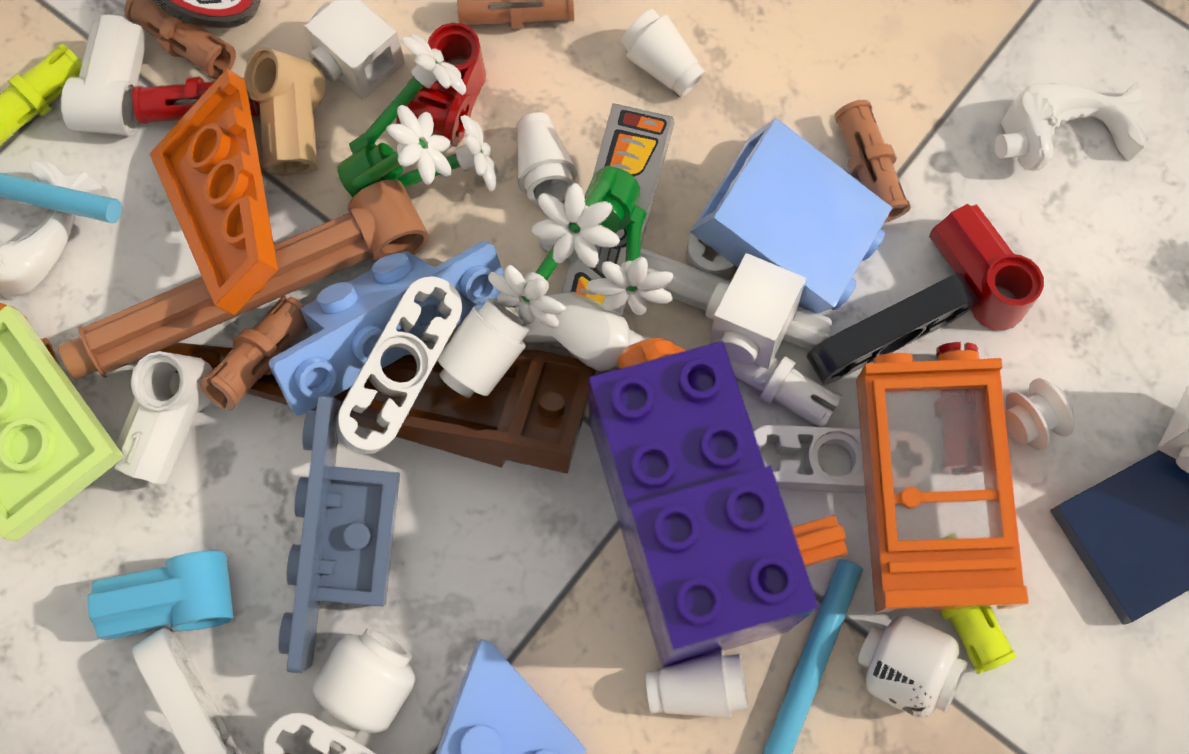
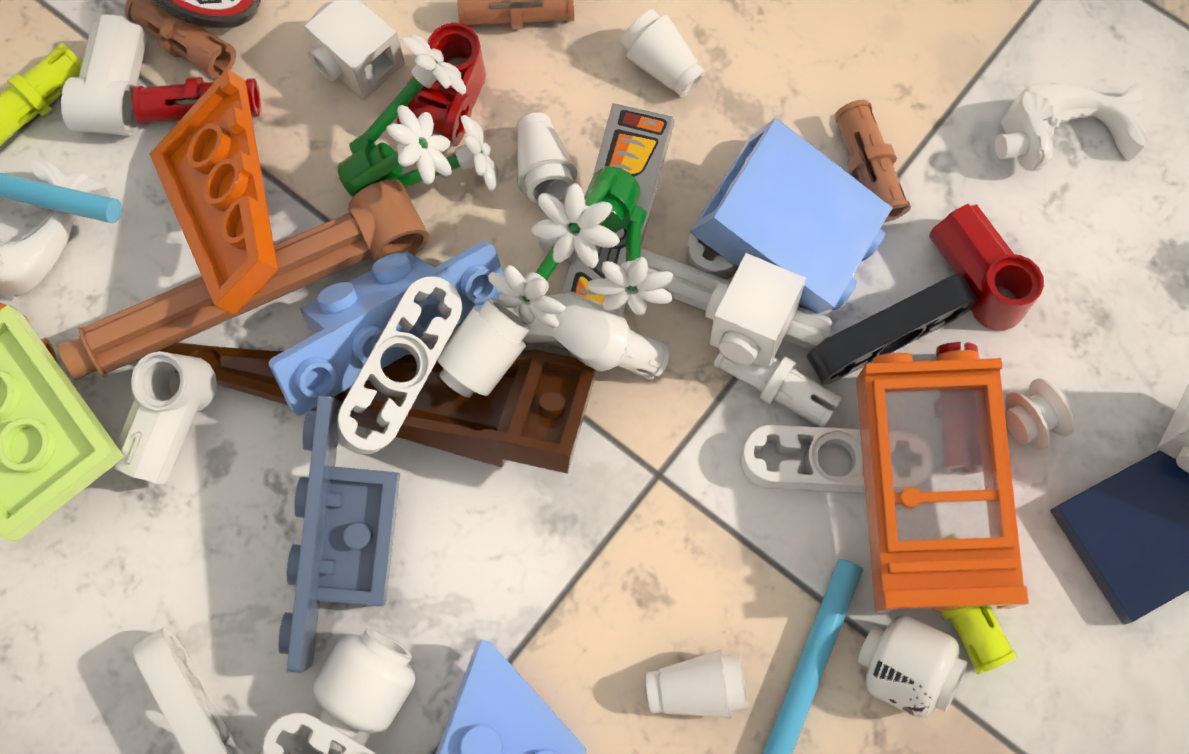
(183, 596): medium azure piece -> none
(252, 353): nougat pin -> none
(287, 97): tan piece -> none
(700, 503): dark purple piece -> none

